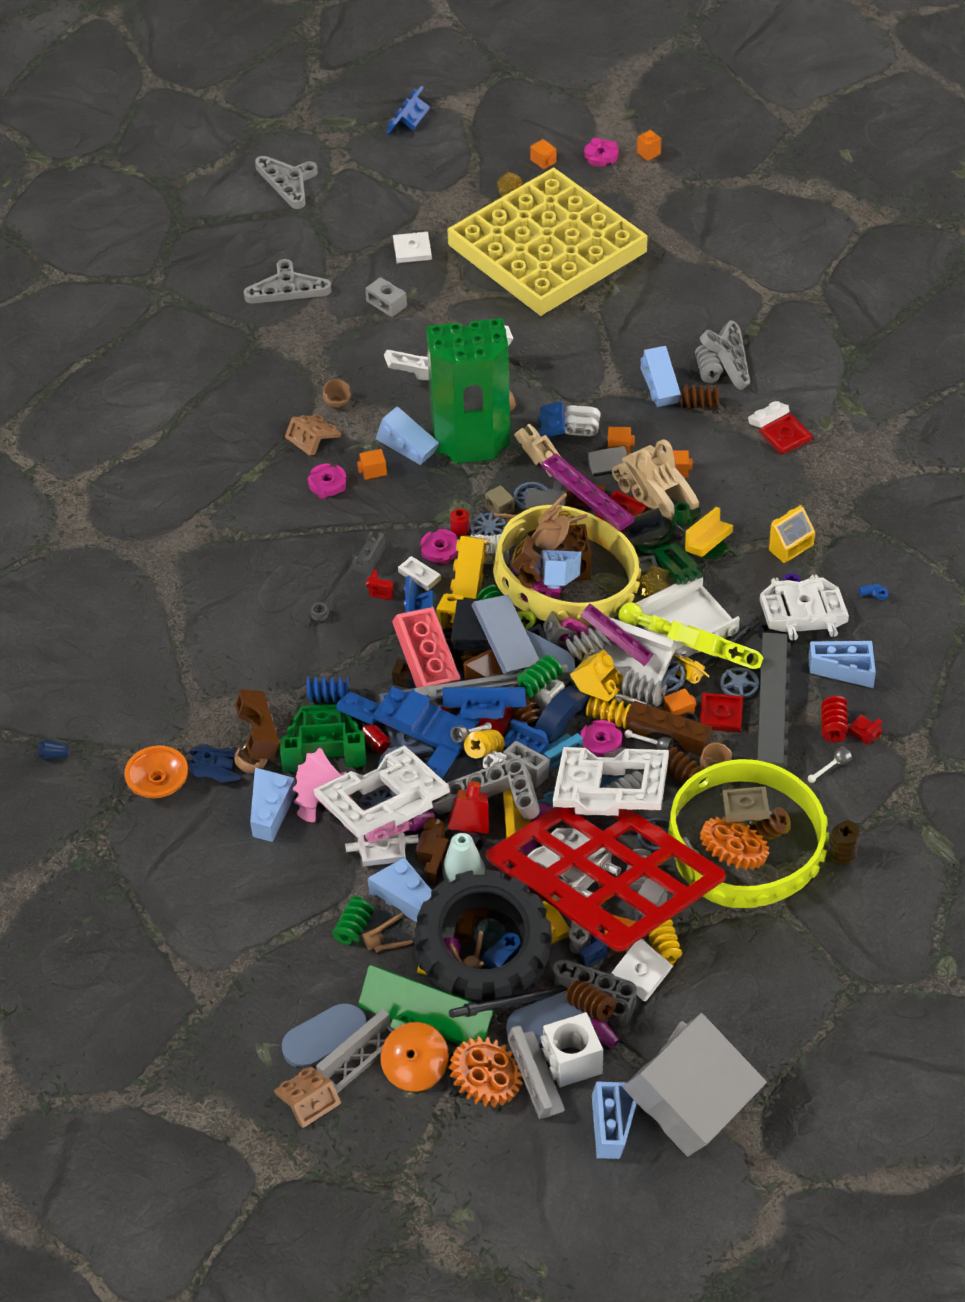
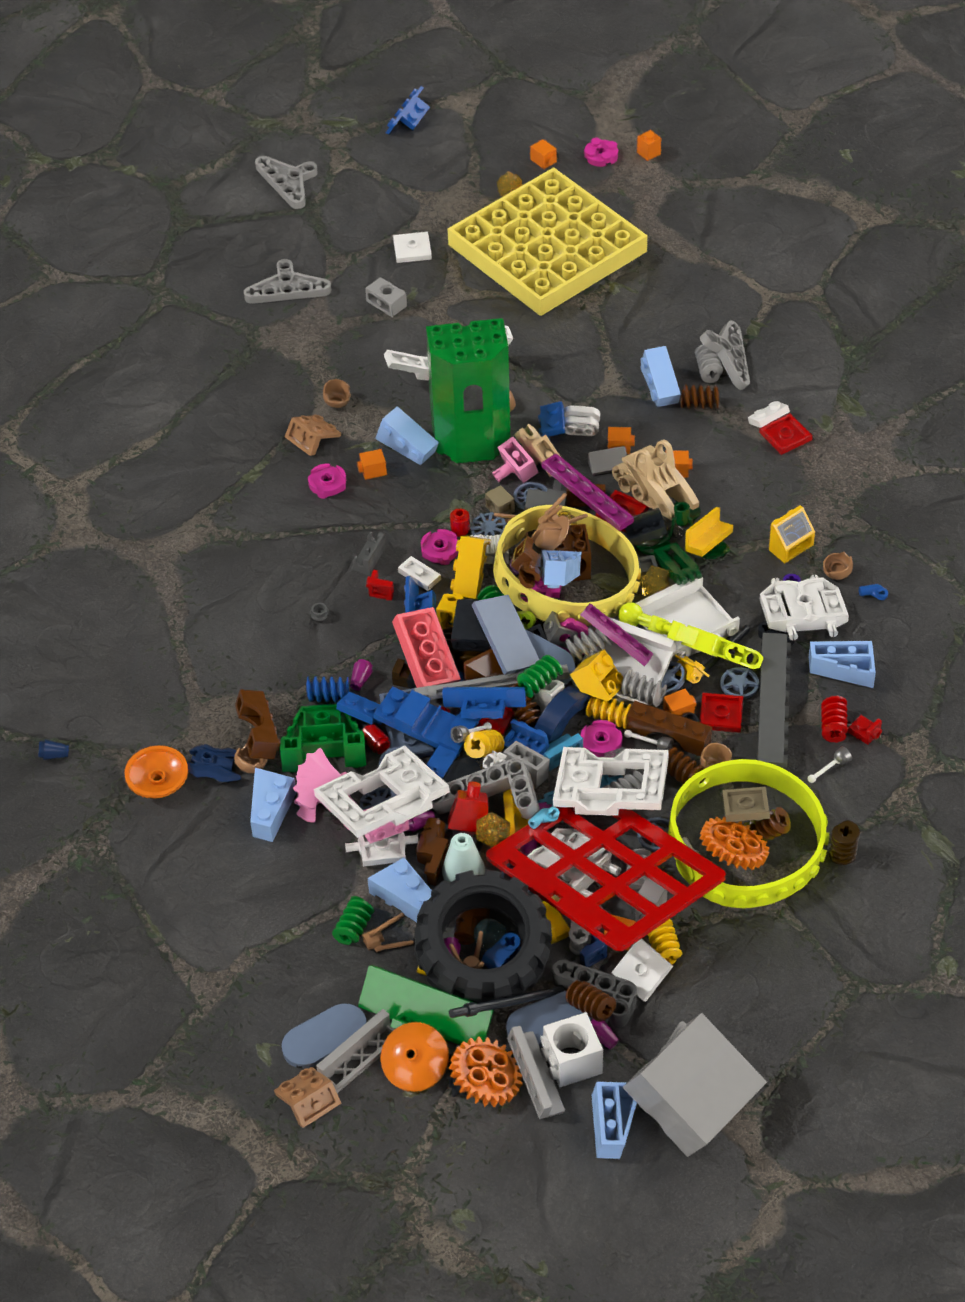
(361, 672): none -> magenta cone
(492, 829): none -> clear yellow brick
(516, 462): none -> bright pink brick
(544, 816): none -> medium azure arm
(838, 566): none -> medium nougat hair

